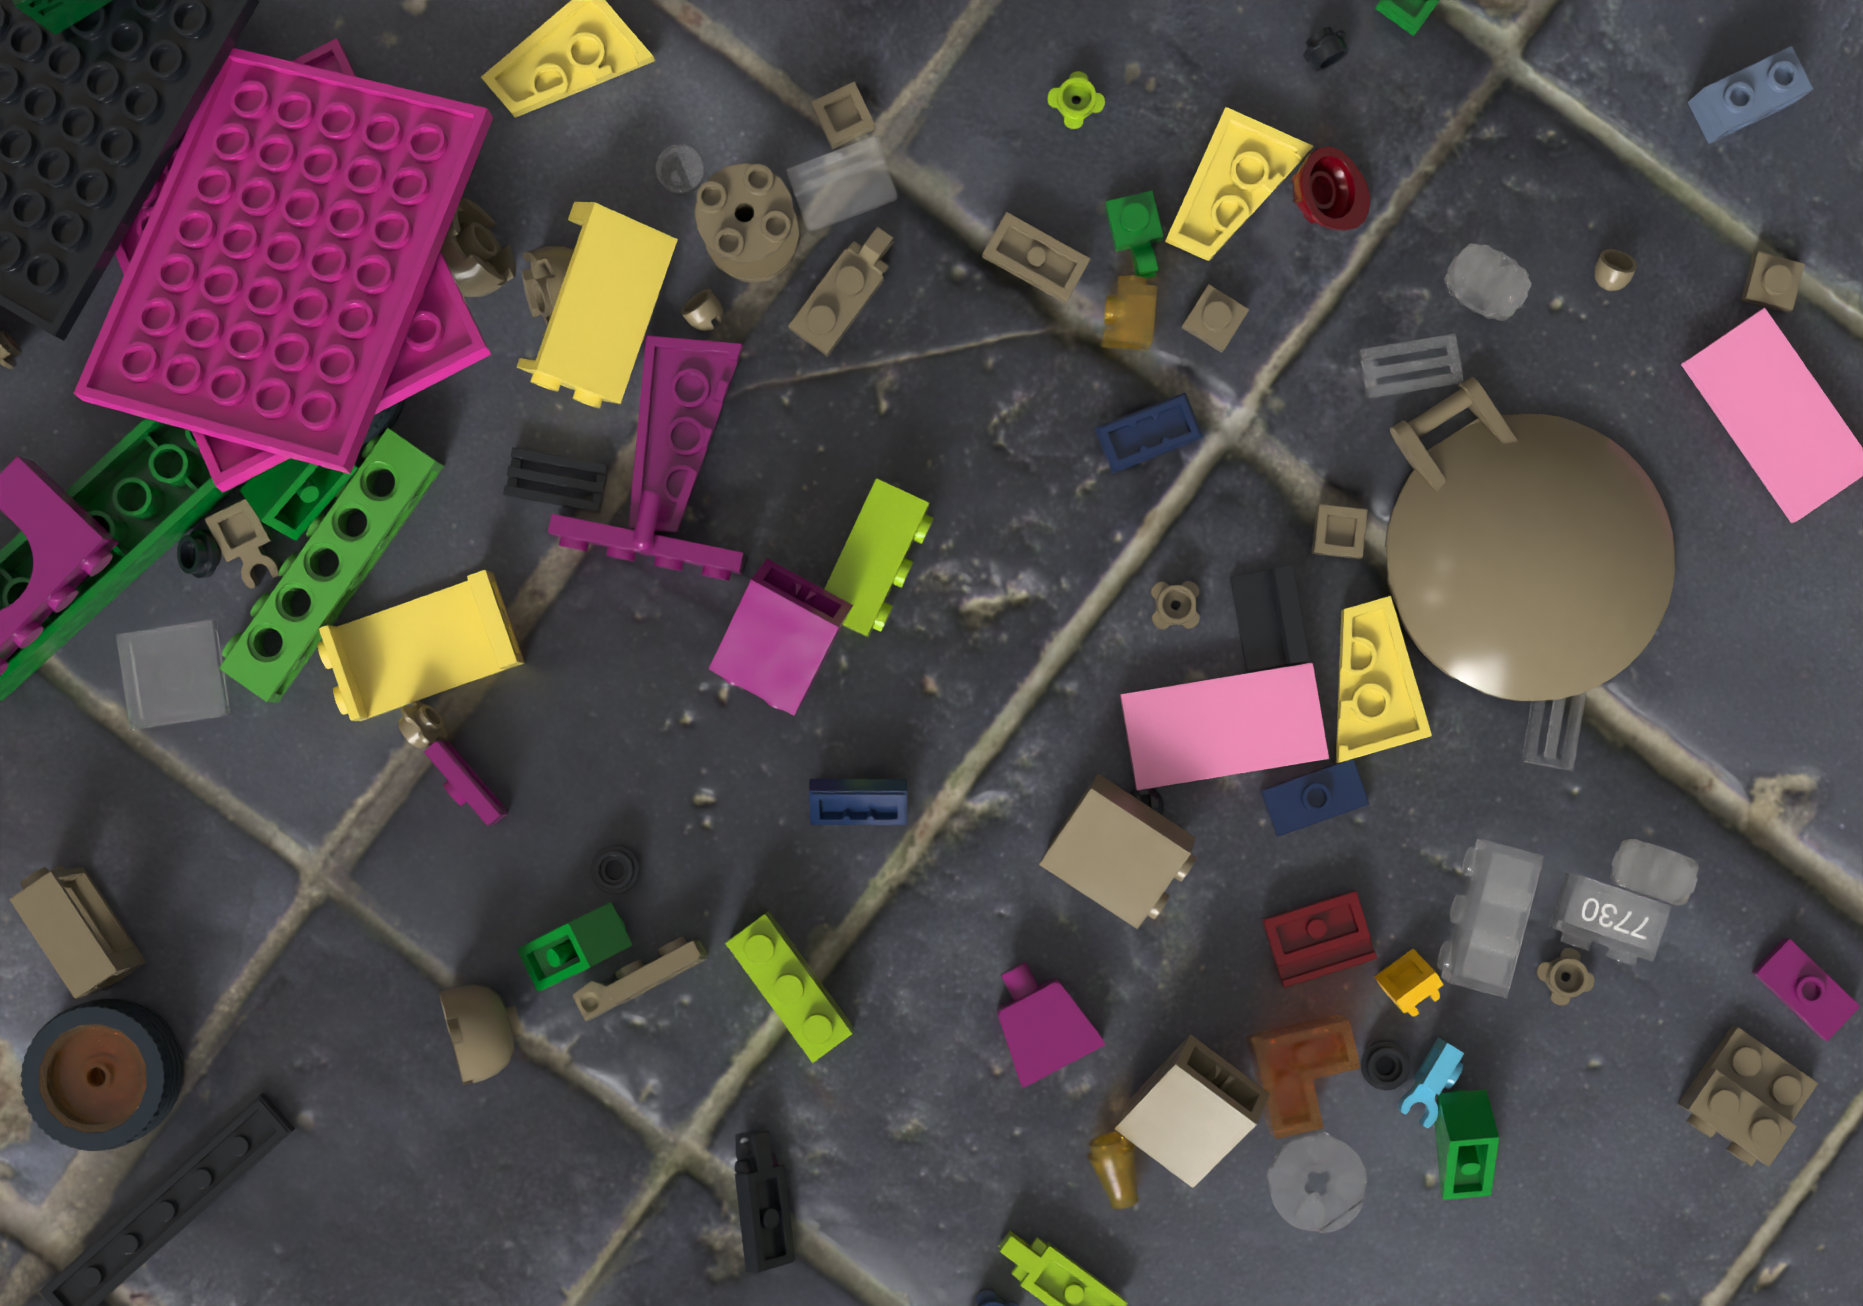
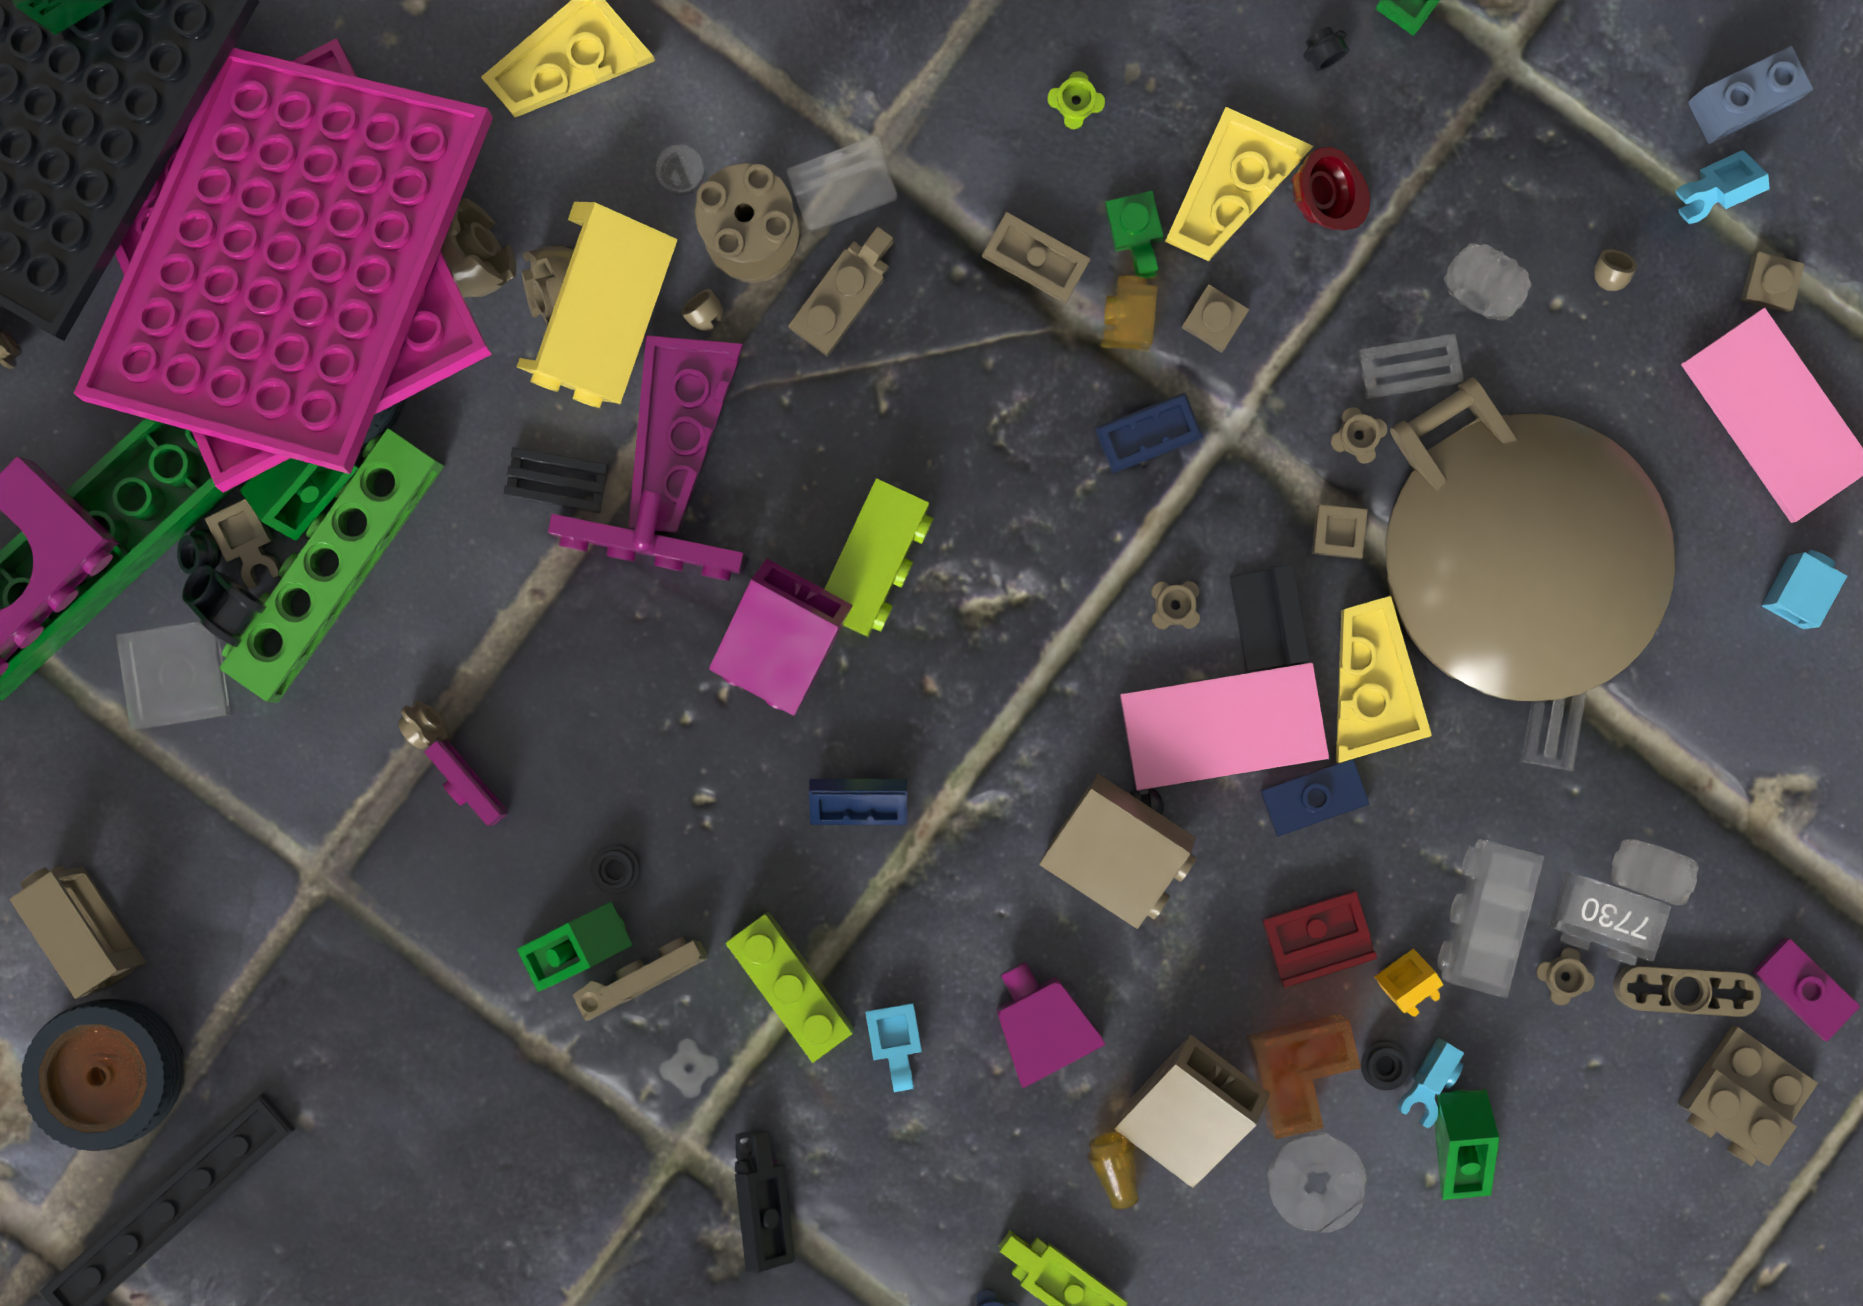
(221, 603): none -> black piece
(420, 648): light yellow panel -> none
(479, 1030): dark tan cylinder -> none
(675, 1068): none -> clear plate
(843, 115): dark tan plate -> none
(894, 1036): none -> medium azure plate
(1372, 431): none -> dark tan plate
(1722, 980): none -> dark tan beam
(1724, 182): none -> medium azure plate
(1805, 589): none -> medium azure brick

